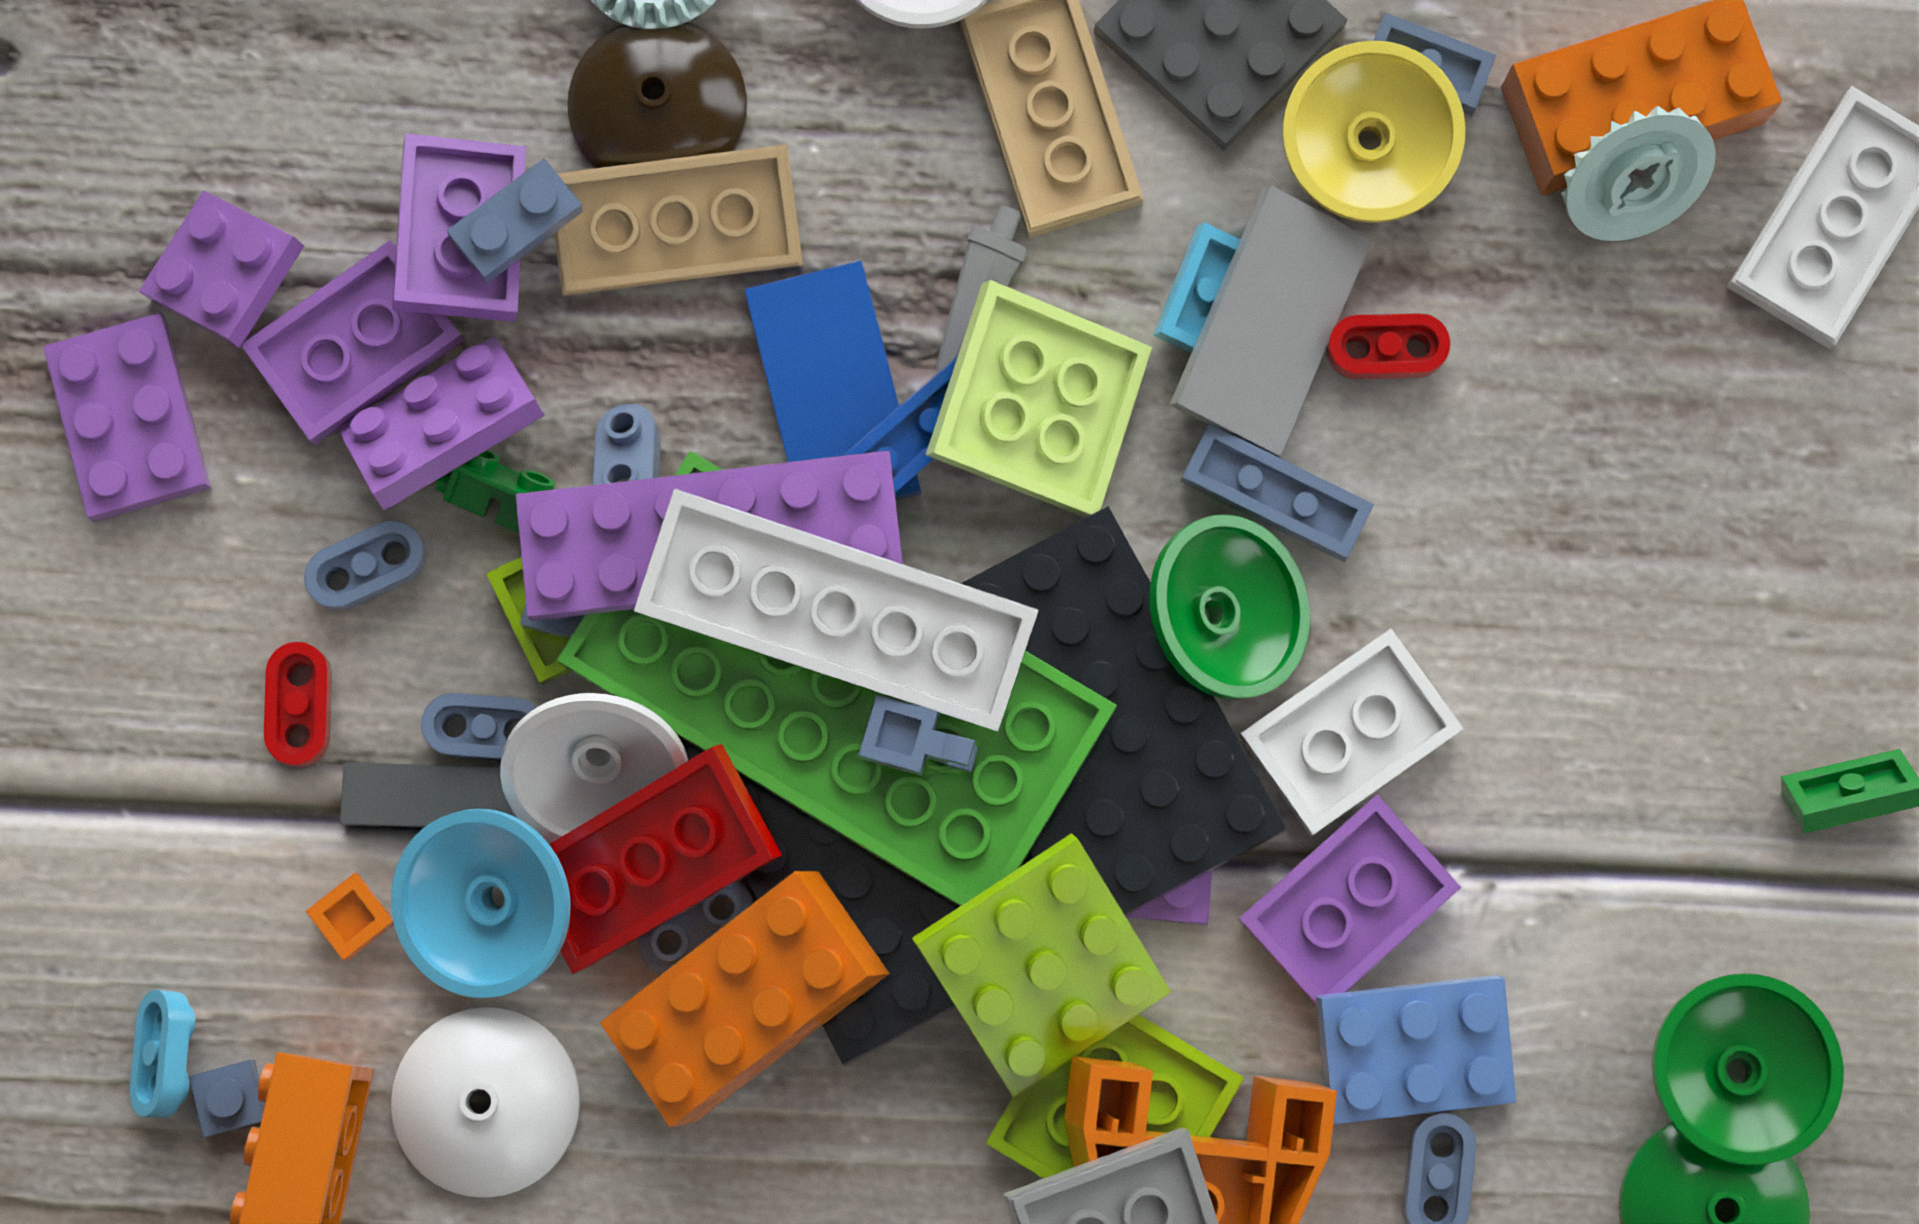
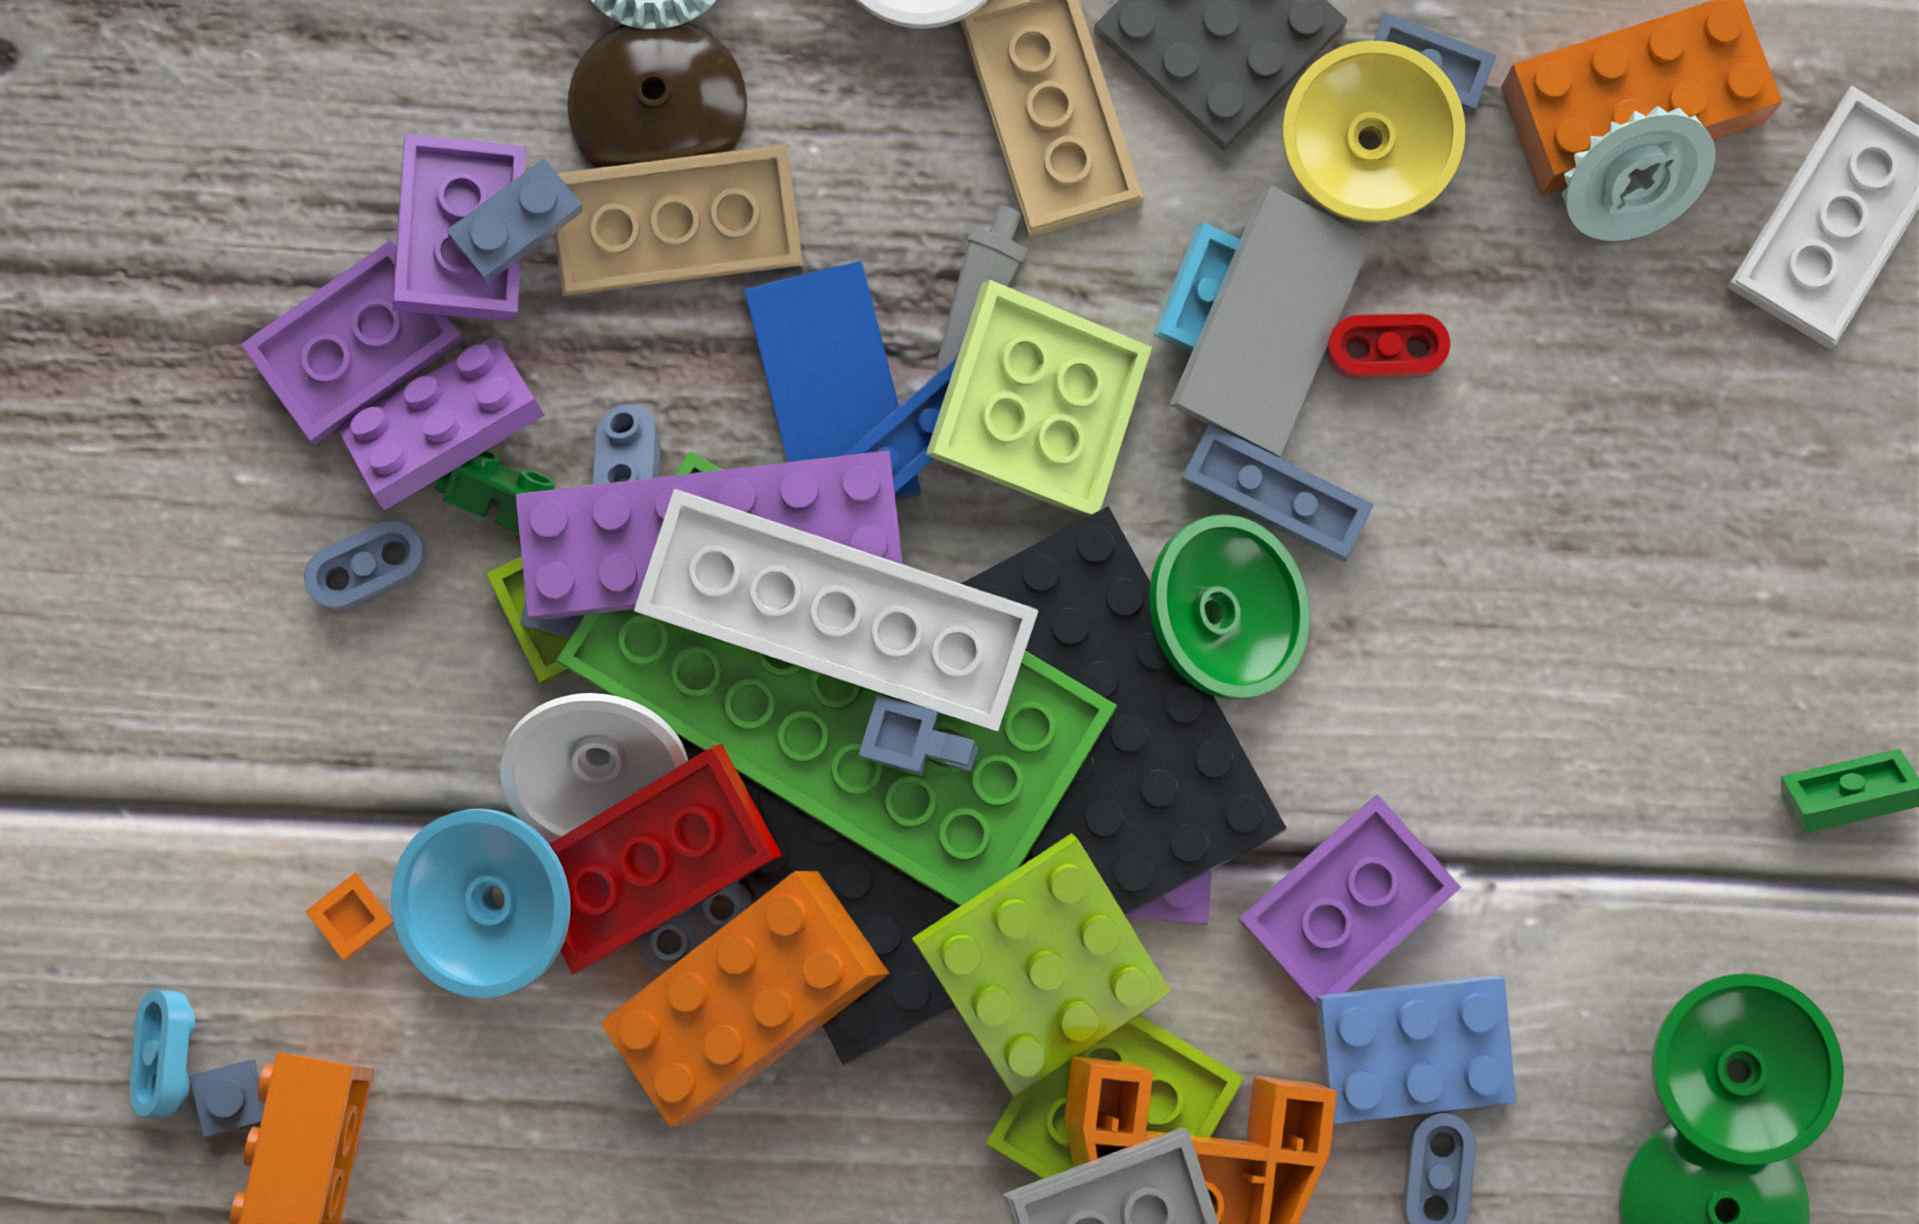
(126, 417): medium lavender plate -> none
(221, 268): medium lavender plate -> none
(295, 706): red plate -> none
(416, 793): dark grey tile -> none
(485, 724): sand blue plate -> none
(530, 1109): white dish -> none
(1350, 732): white plate -> none

